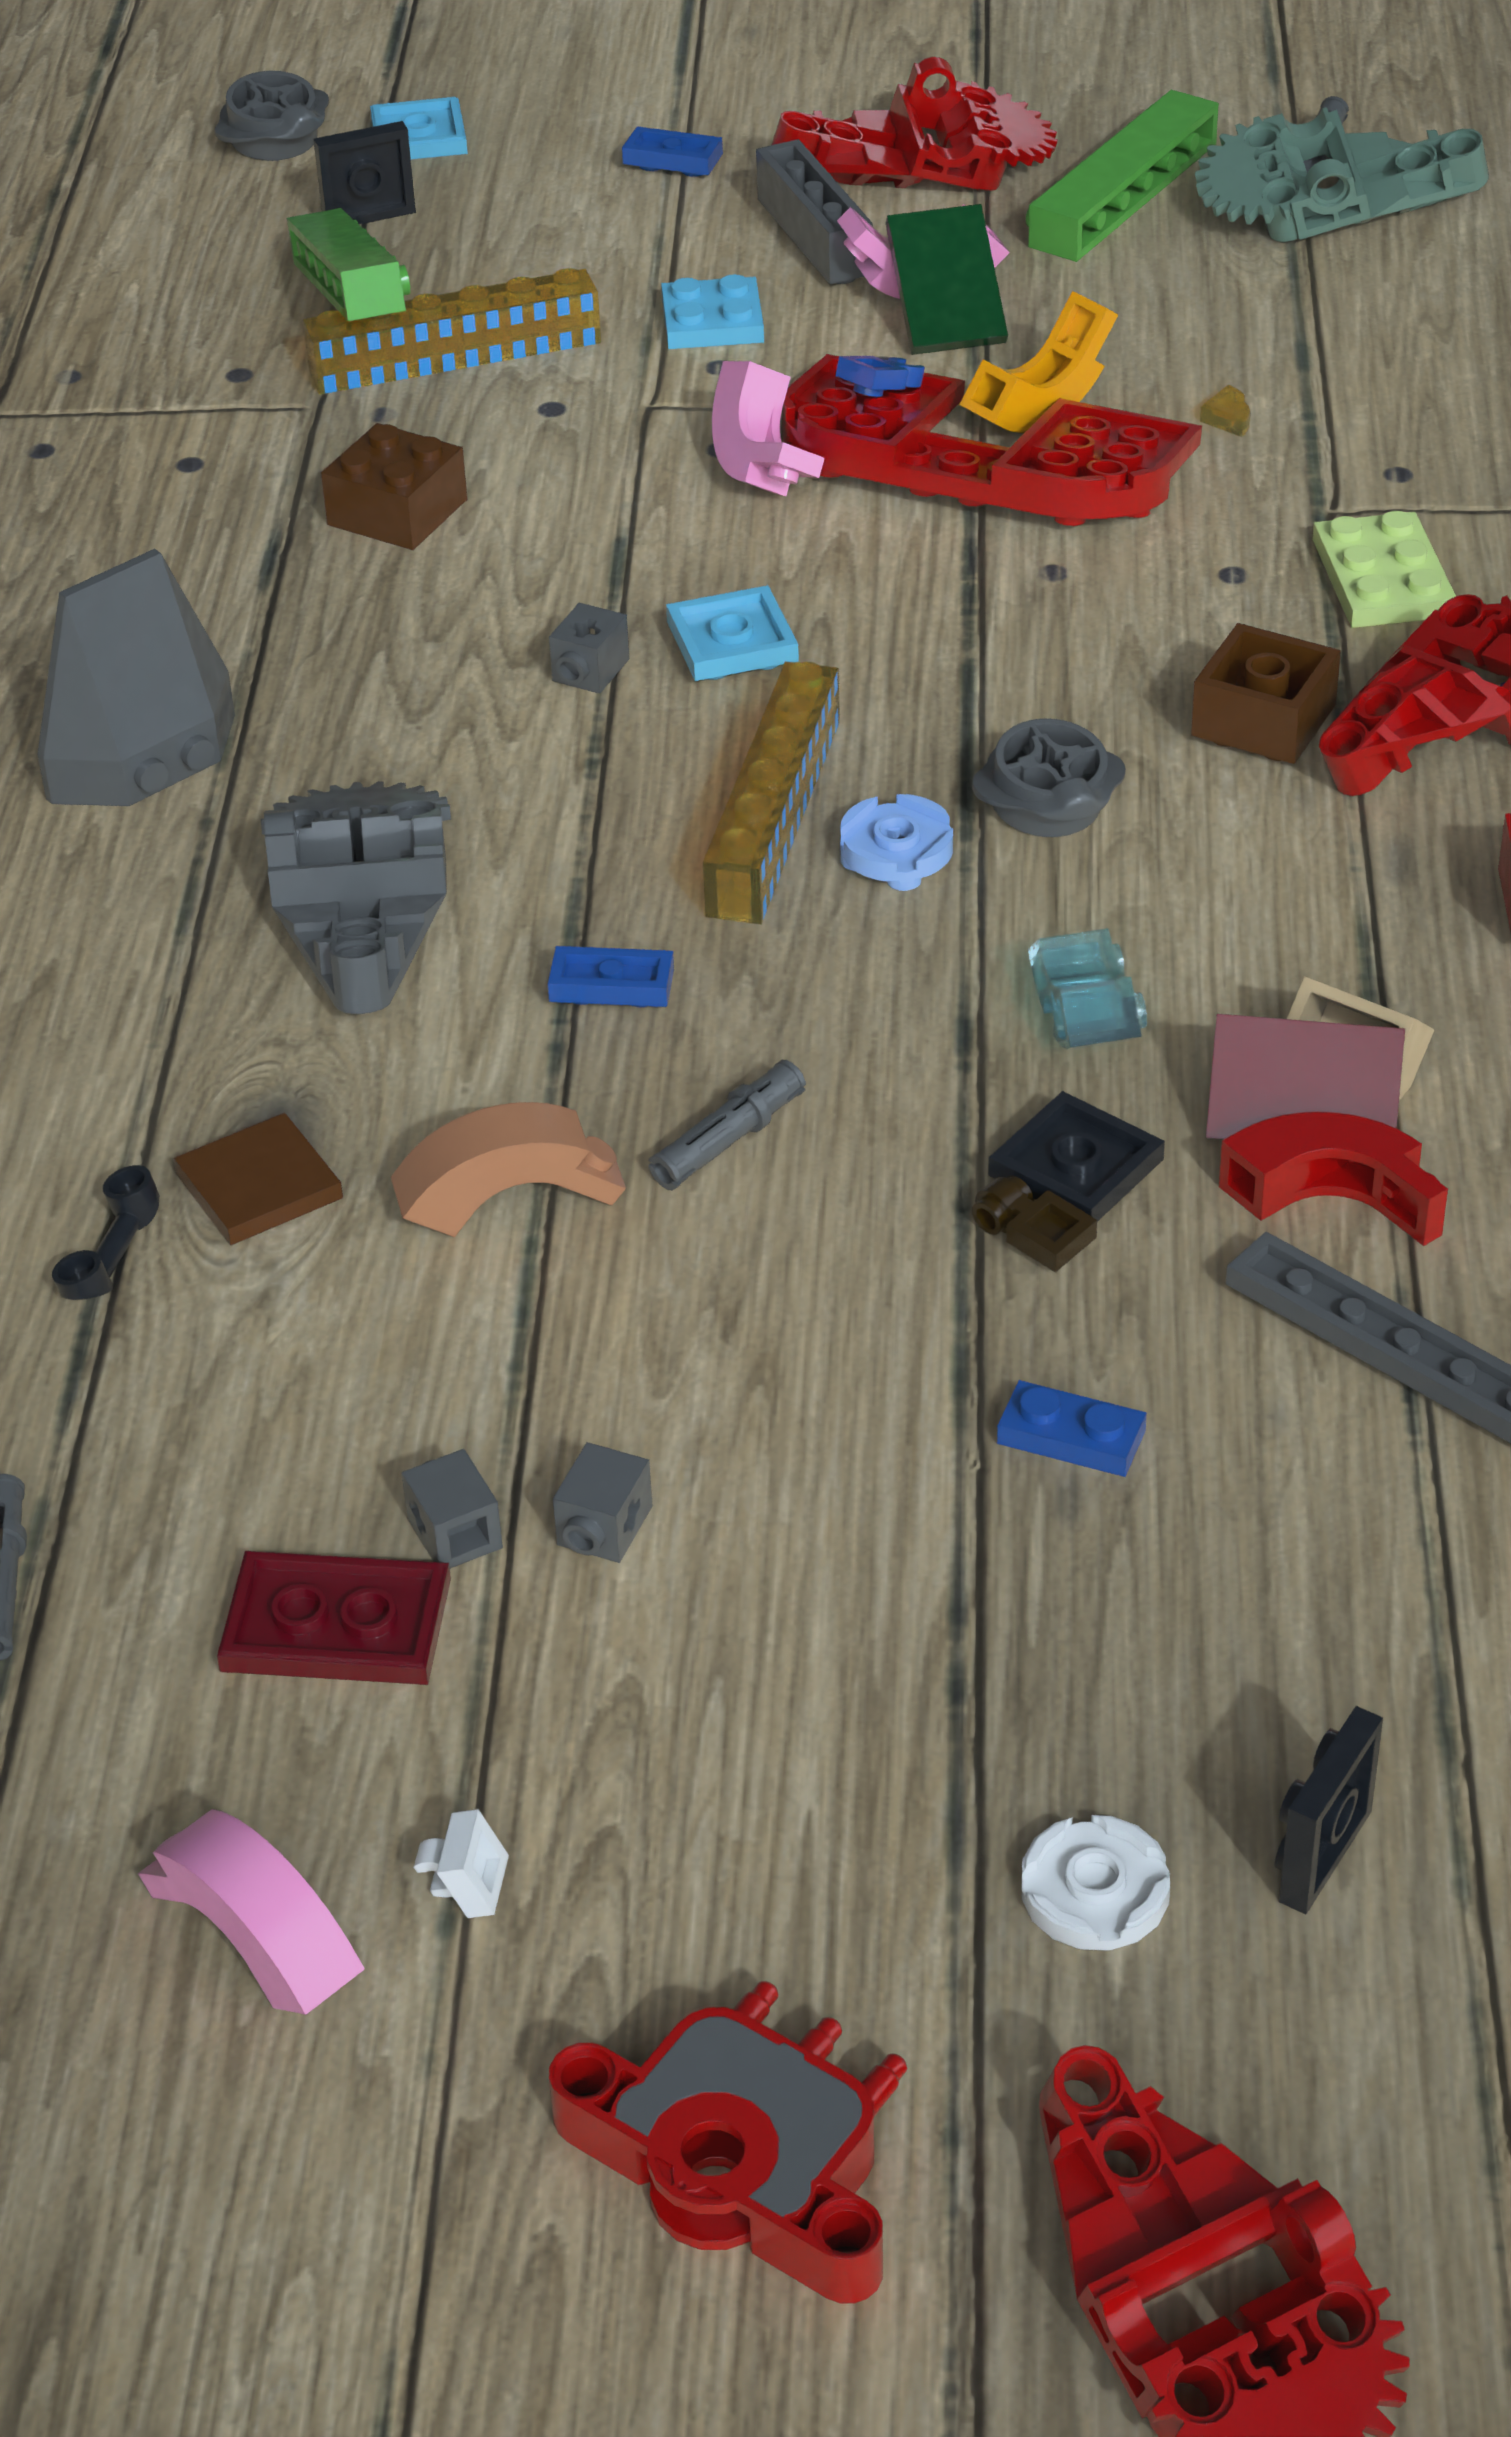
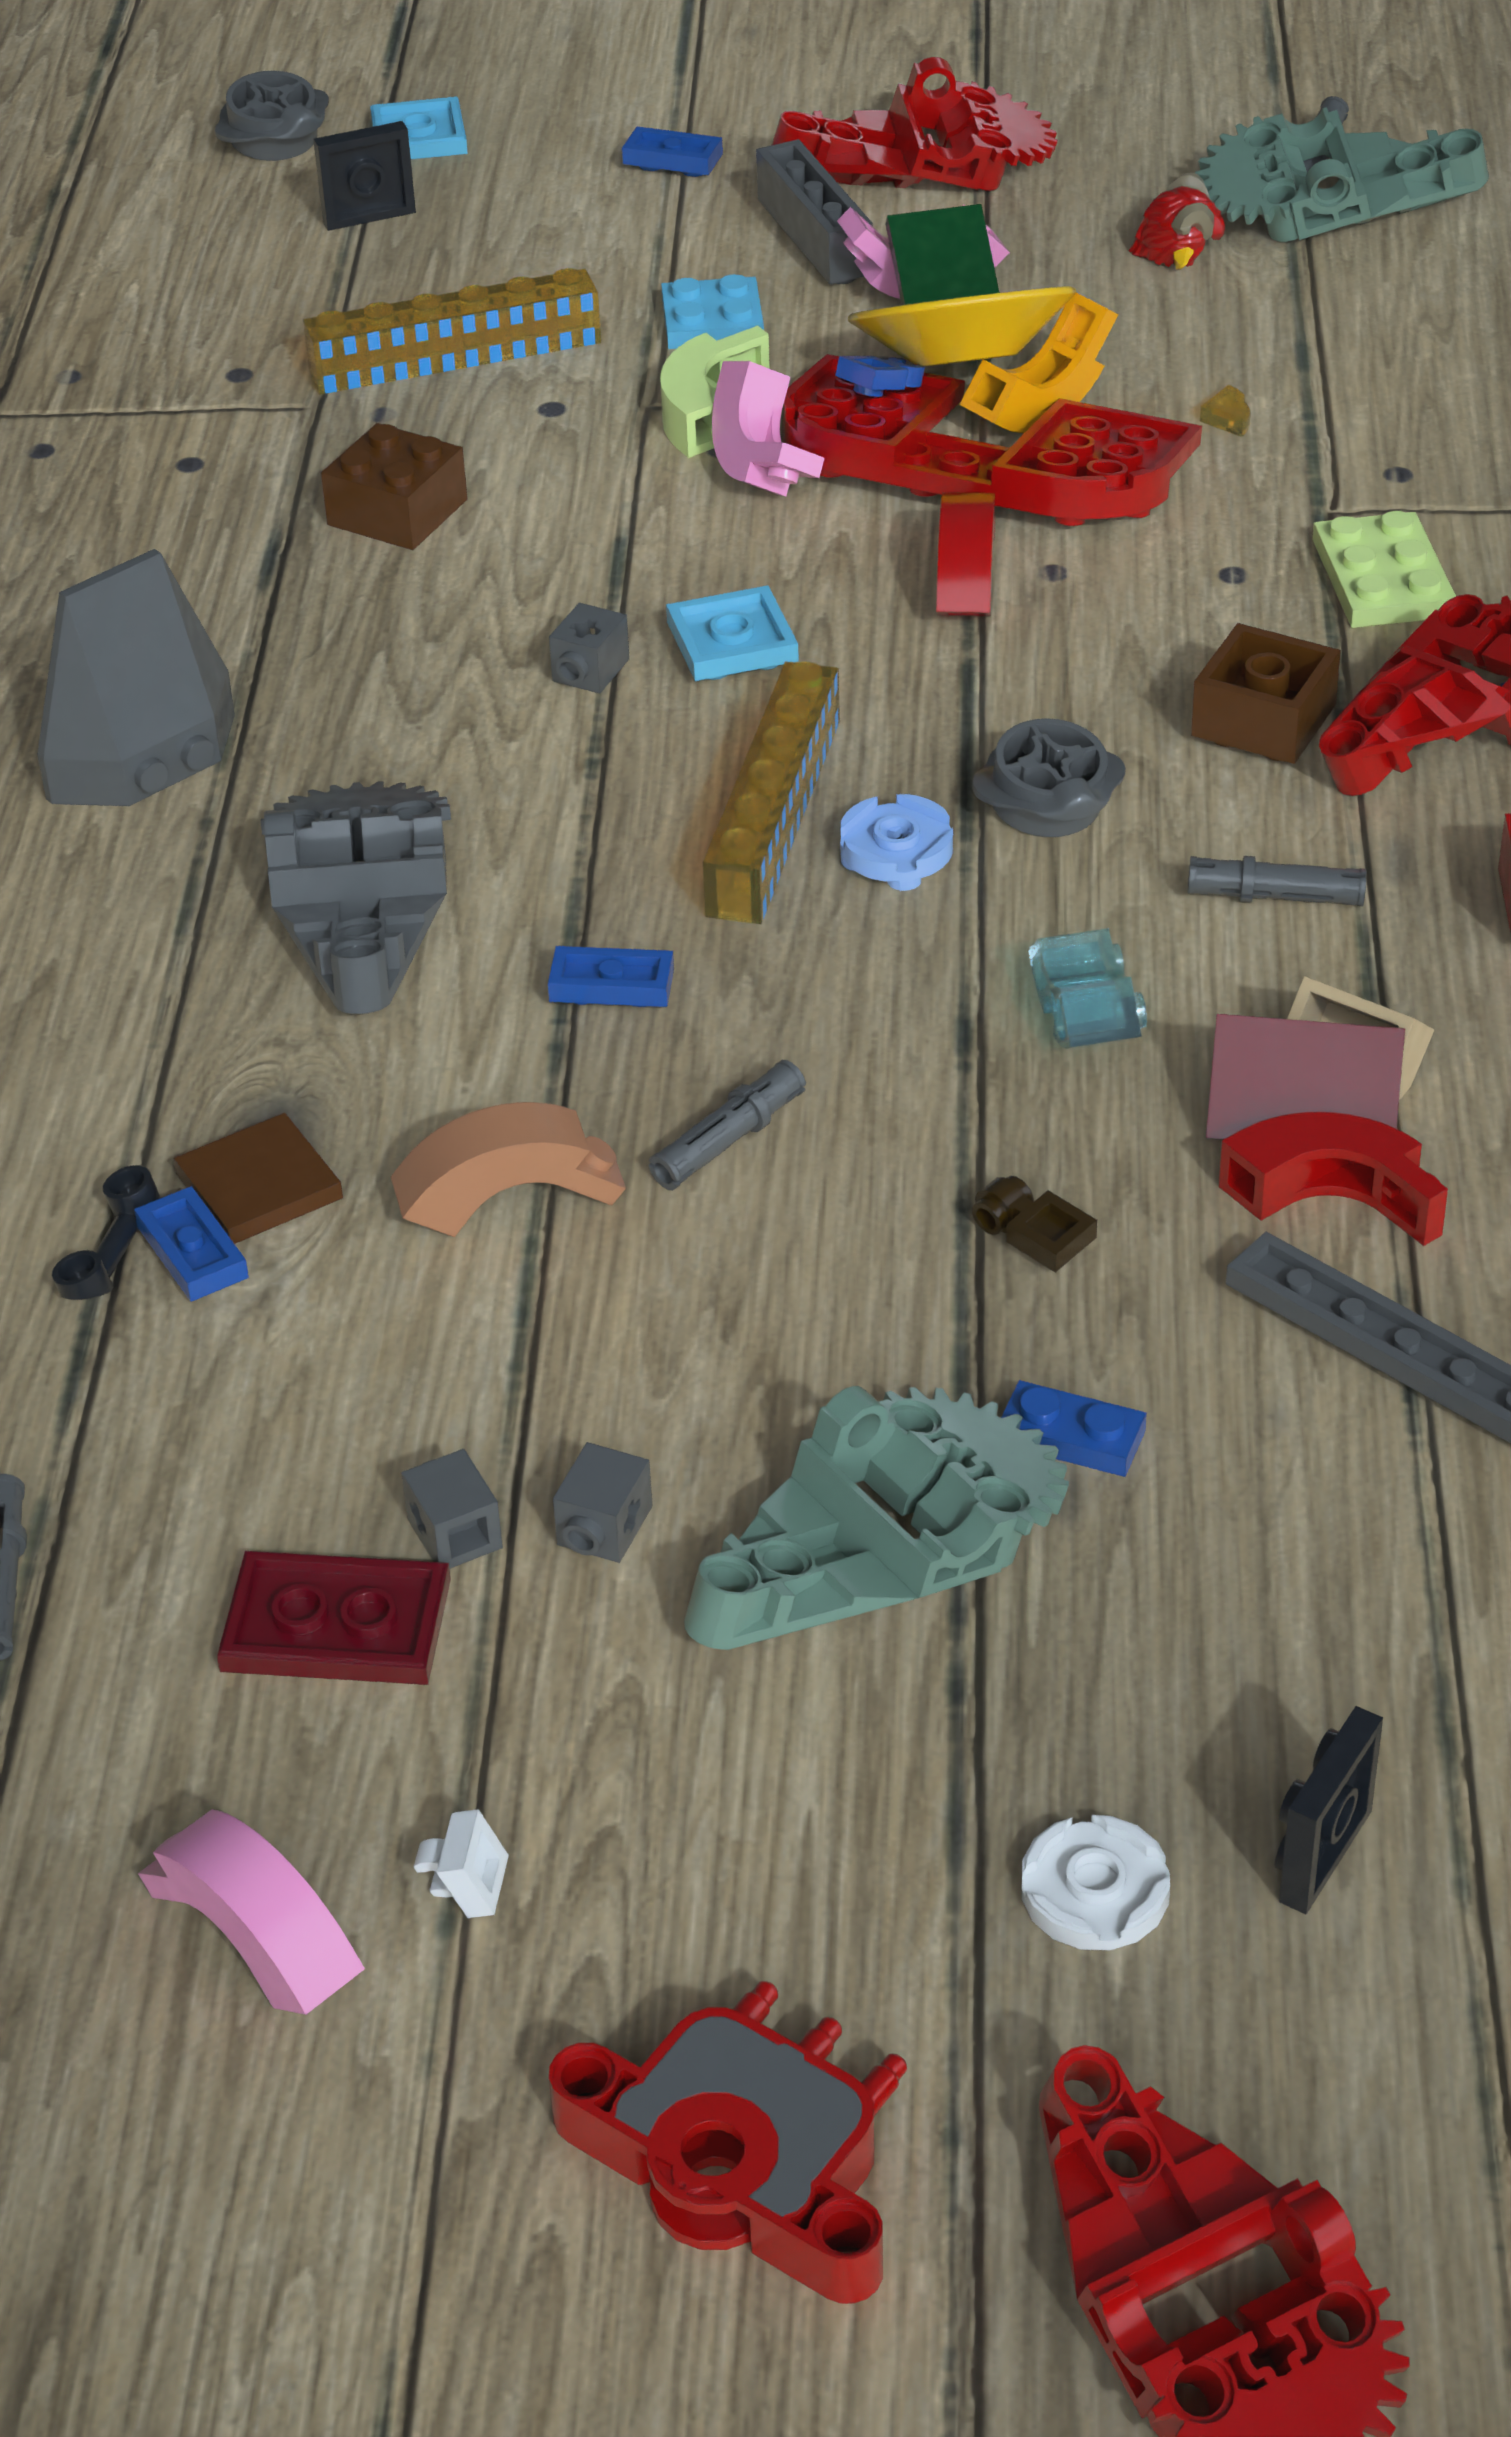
(191, 1243): none -> blue plate
(347, 264): bright green brick -> none
(691, 380): none -> yellowish green arch
(834, 1553): none -> sand green connector
(964, 326): none -> yellow dish
(965, 554): none -> red arch
(1078, 1155): black plate -> none
(1122, 175): bright green brick -> none
(1178, 224): none -> red hair
(1276, 881): none -> dark grey pin

